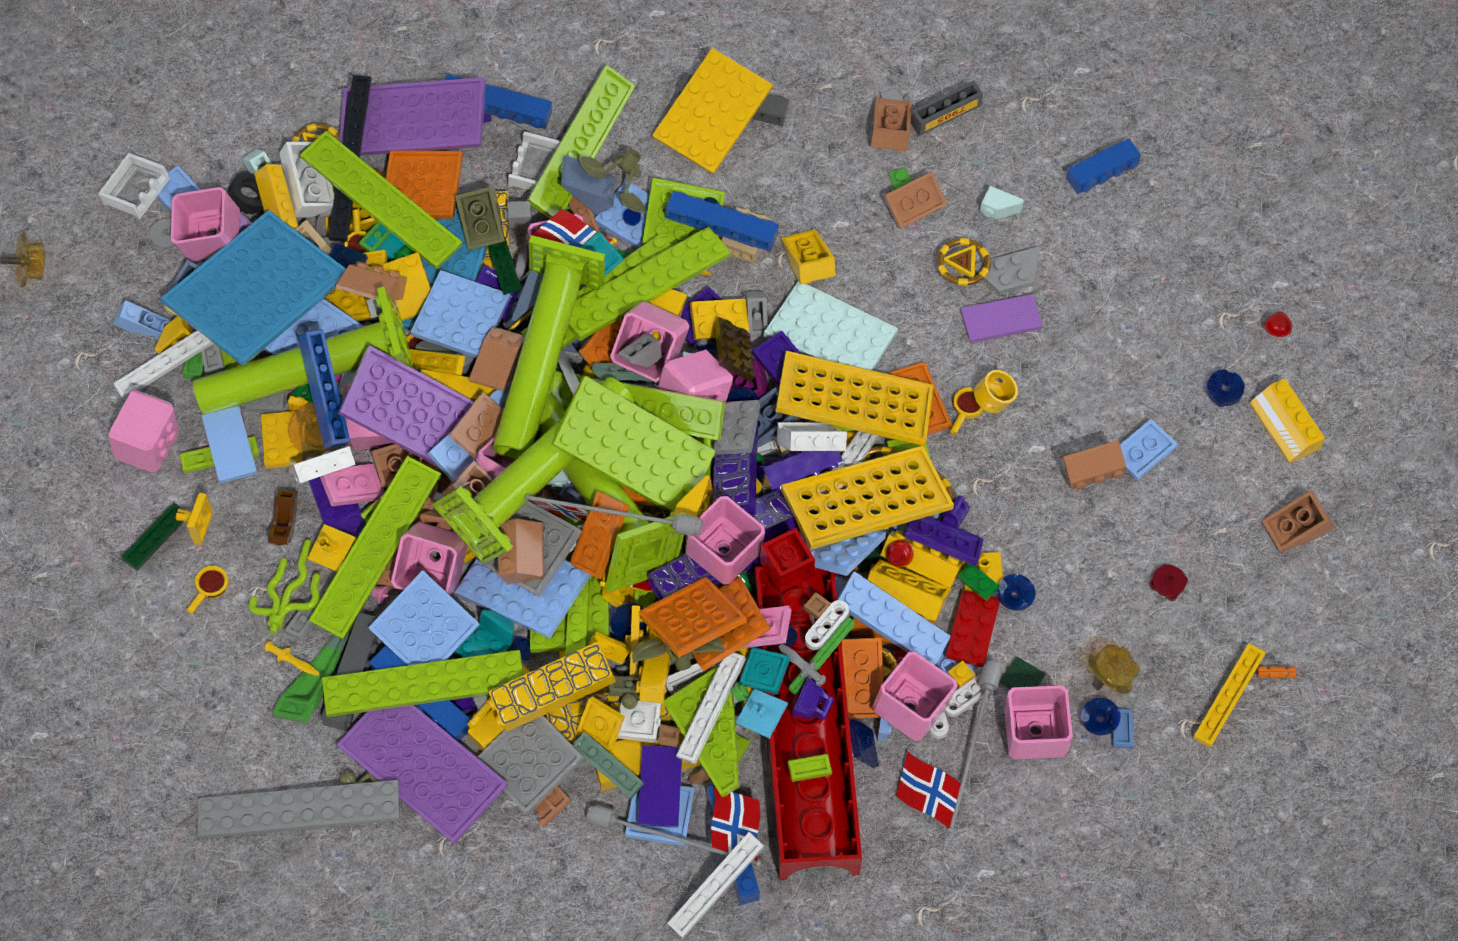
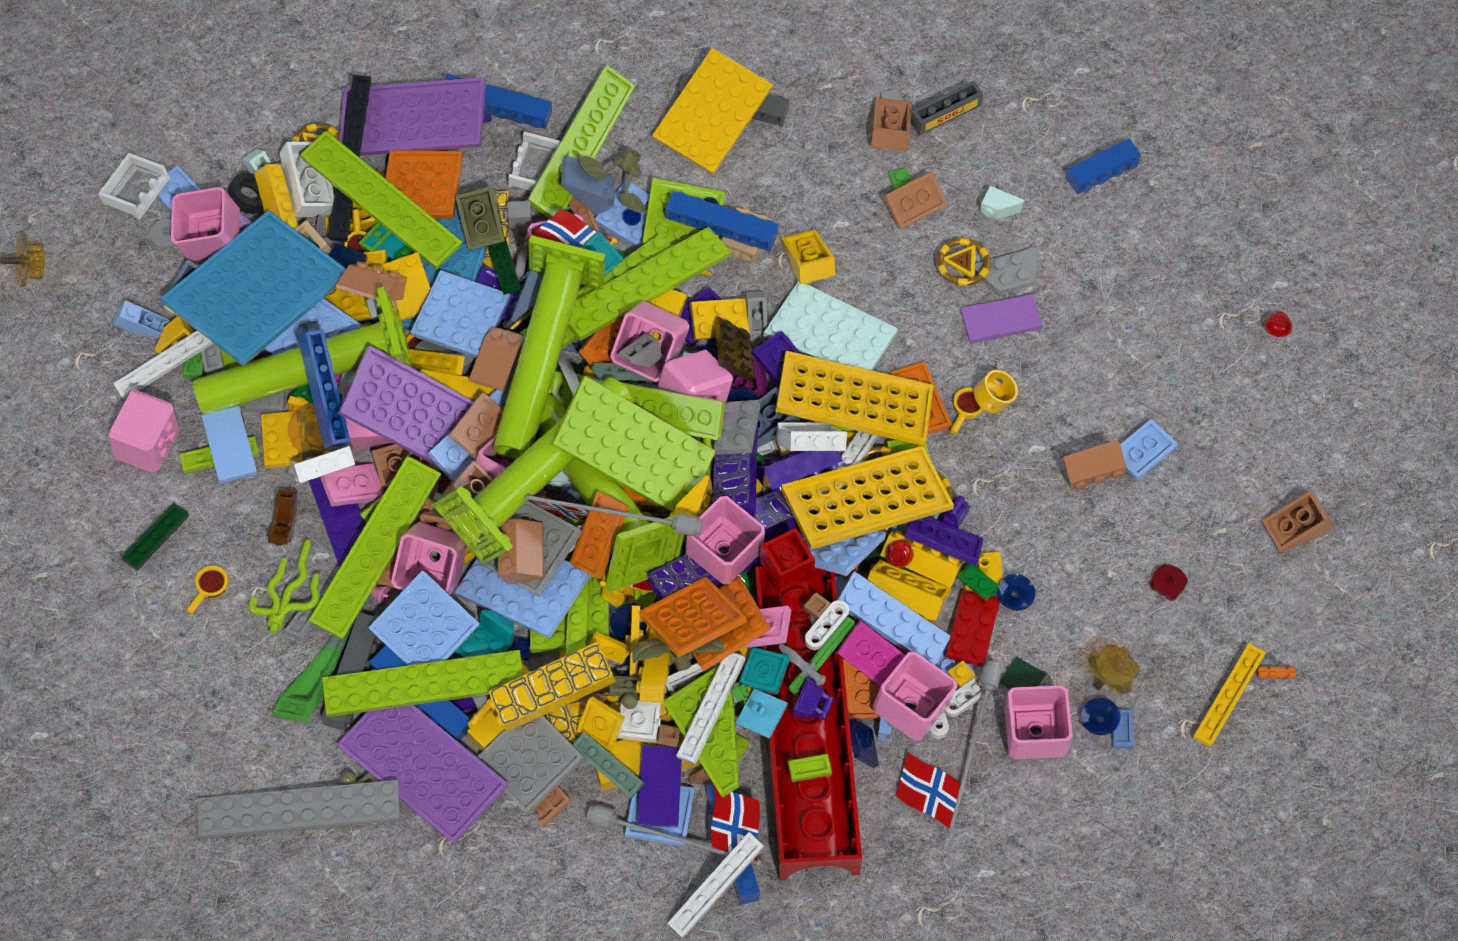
(197, 519): yellow tile -> none
(286, 656): yellow sword -> none
(331, 548): yellow tile -> none
(791, 637): clear blue piece -> none
(870, 653): none -> dark pink plate
(1221, 397): clear blue plate -> none
(1287, 421): yellow slope -> none

